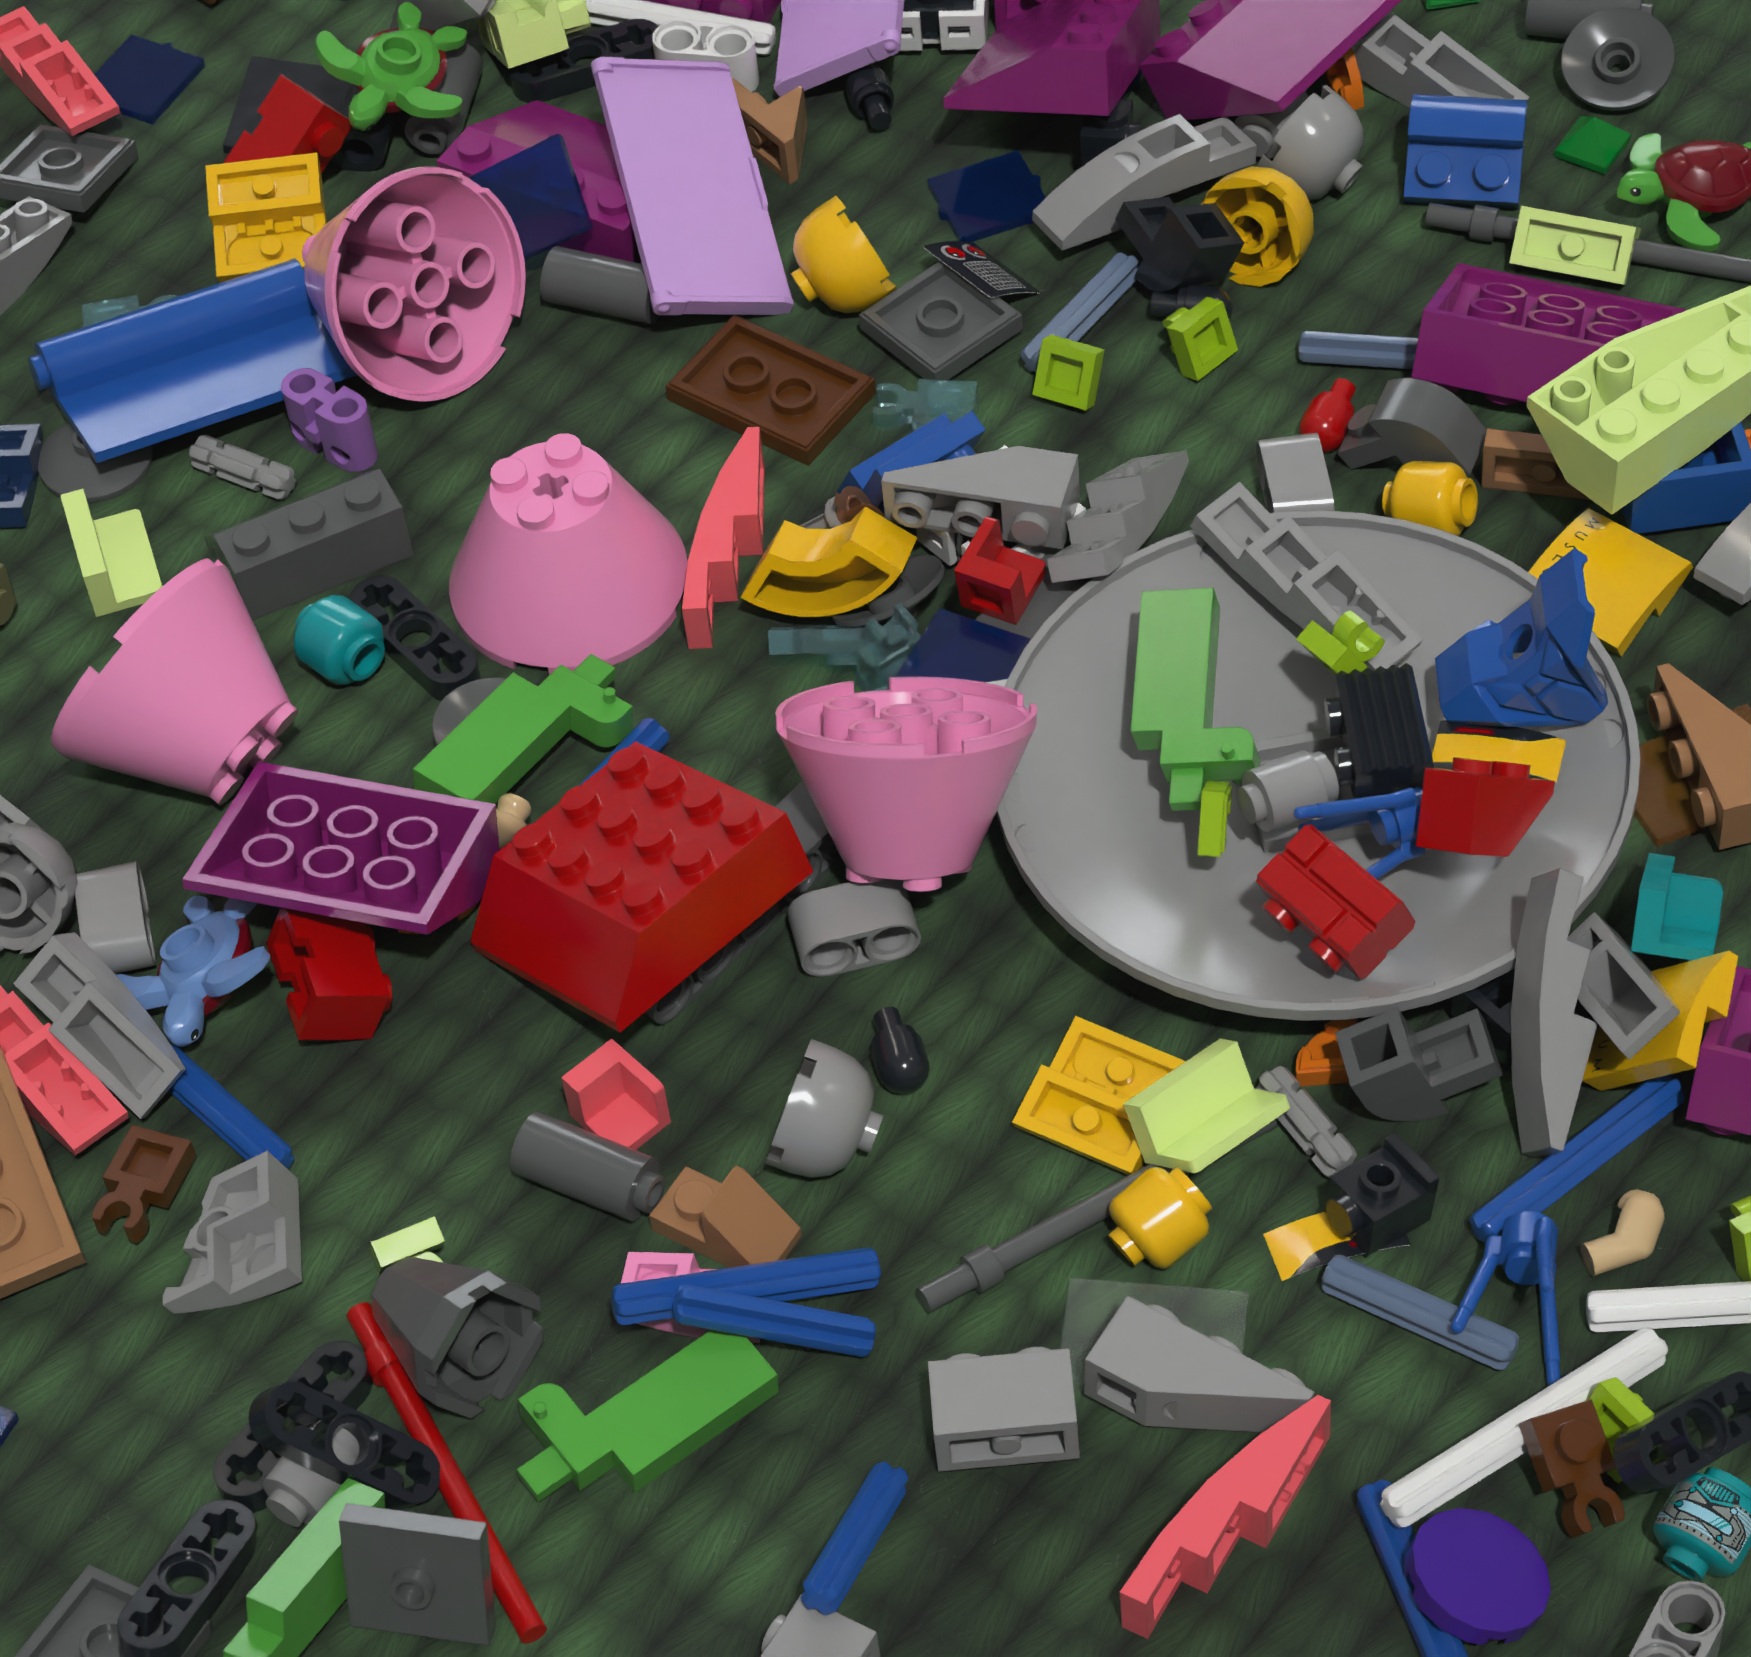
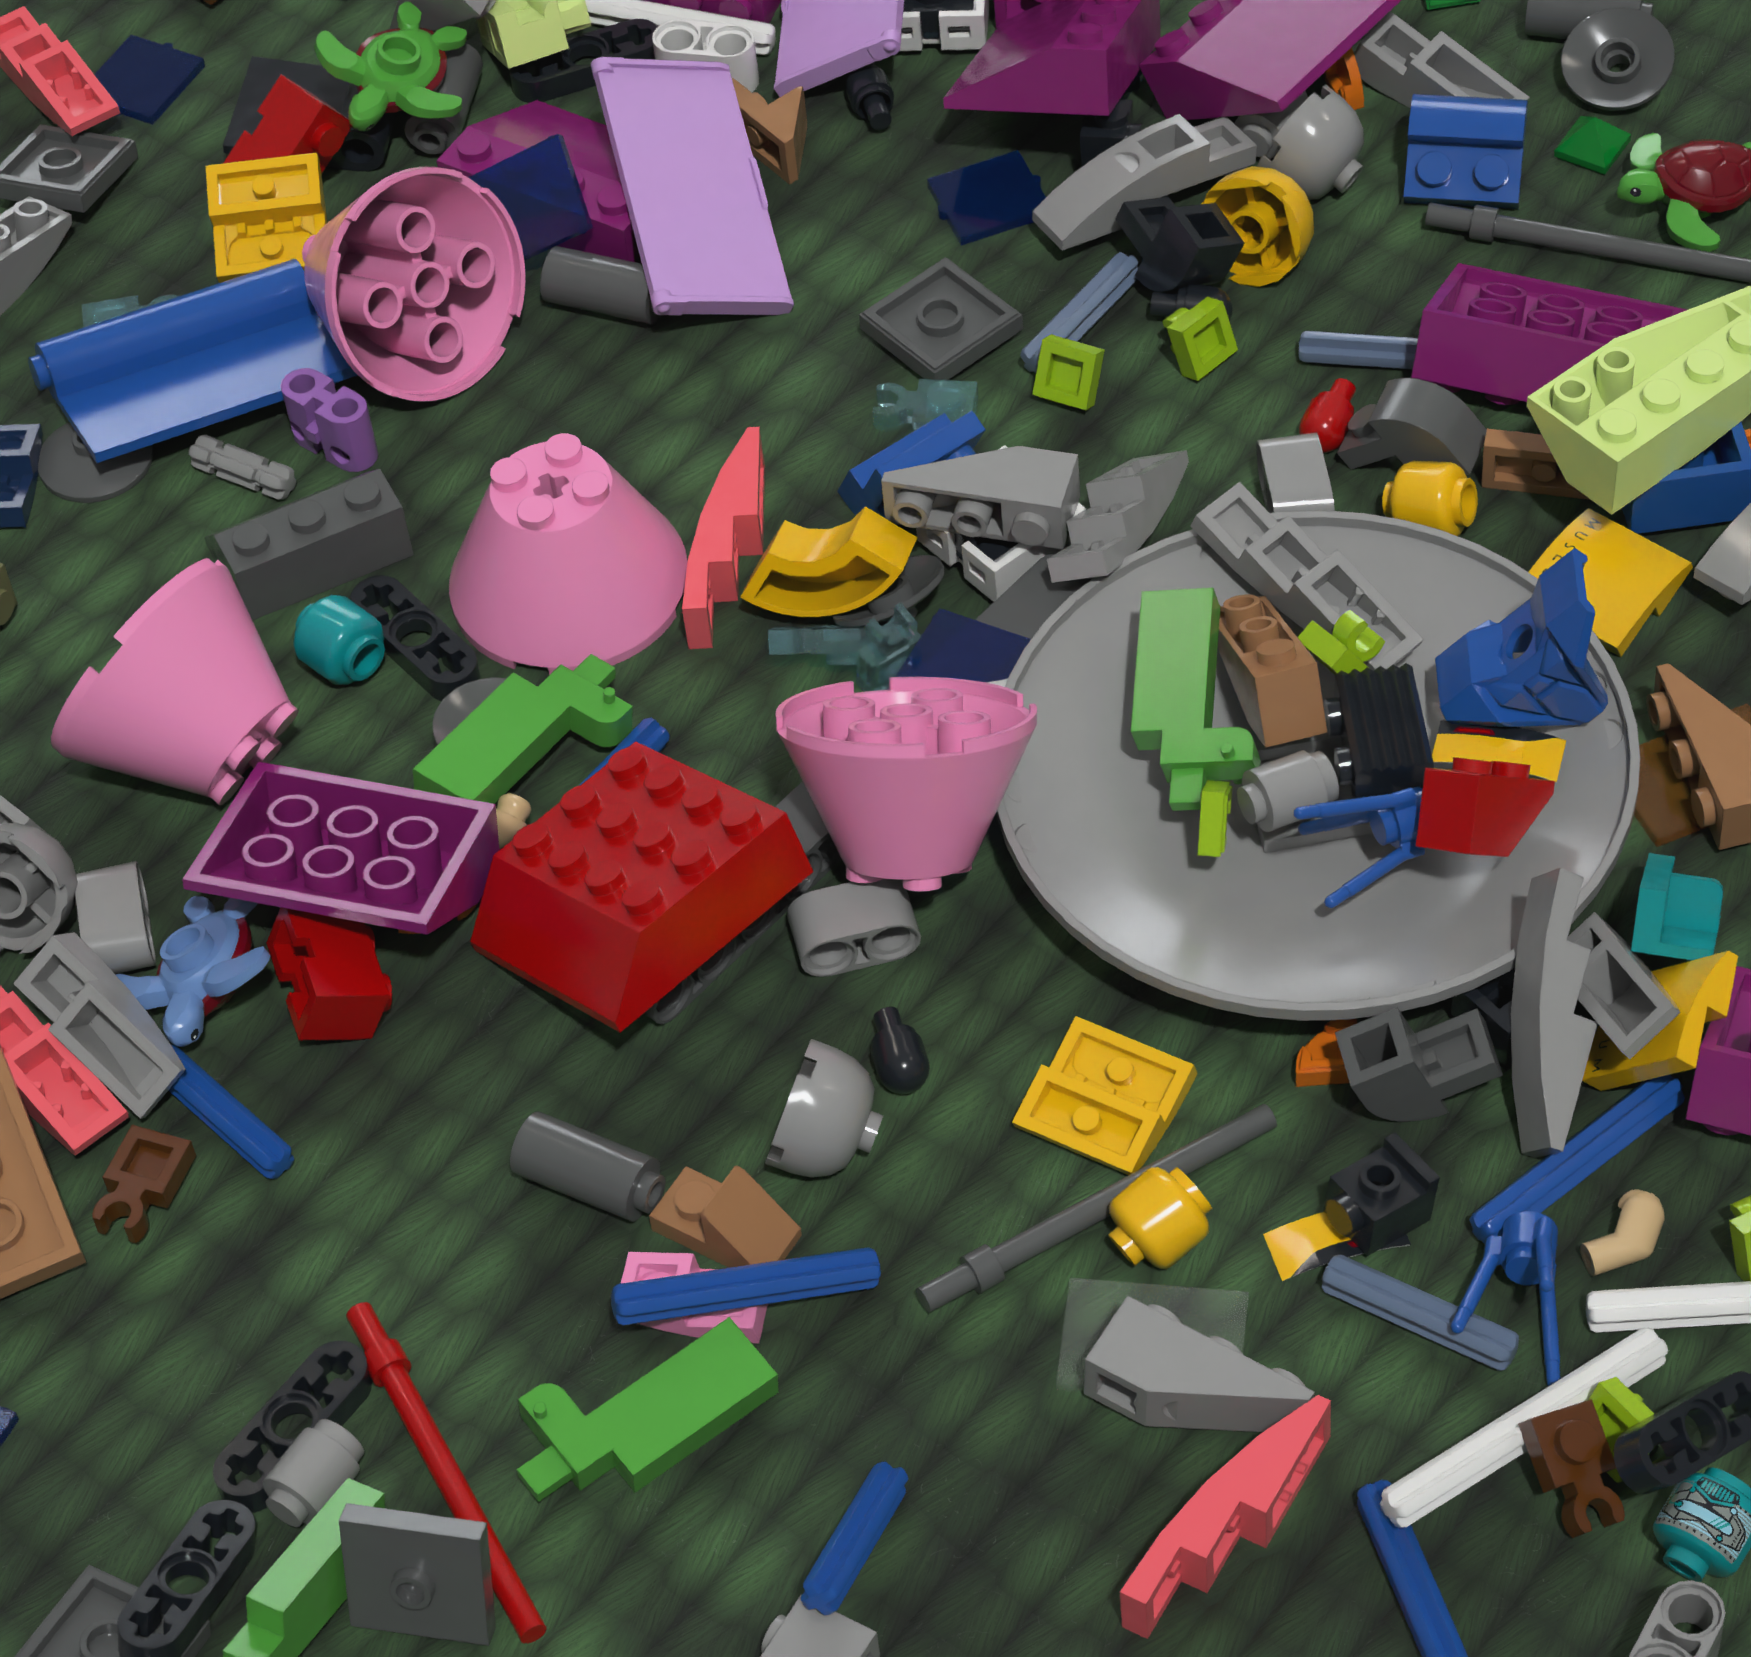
(112, 555): yellowish green panel -> none
(243, 1240): light grey slope -> none
(315, 1451): black beam -> none
(413, 1241): tile -> none
(457, 1330): dark grey cone -> none
(616, 1097): coral panel -> none
(771, 383): reddish brown tile -> none
(773, 1320): blue axle -> none
(838, 261): yellow cylinder -> none
(841, 509): pearl gold piece -> none
(980, 268): black sticker -> none
(996, 577): red panel -> none
(1003, 1409): light grey brick -> none
(1201, 1110): yellowish green panel -> none
(1270, 671): none -> medium nougat slope
(1309, 1123): light grey axle -> none
(1334, 903): red brick -> none
(1477, 1576): dark purple tile -> none
(1573, 245): yellowish green panel -> none

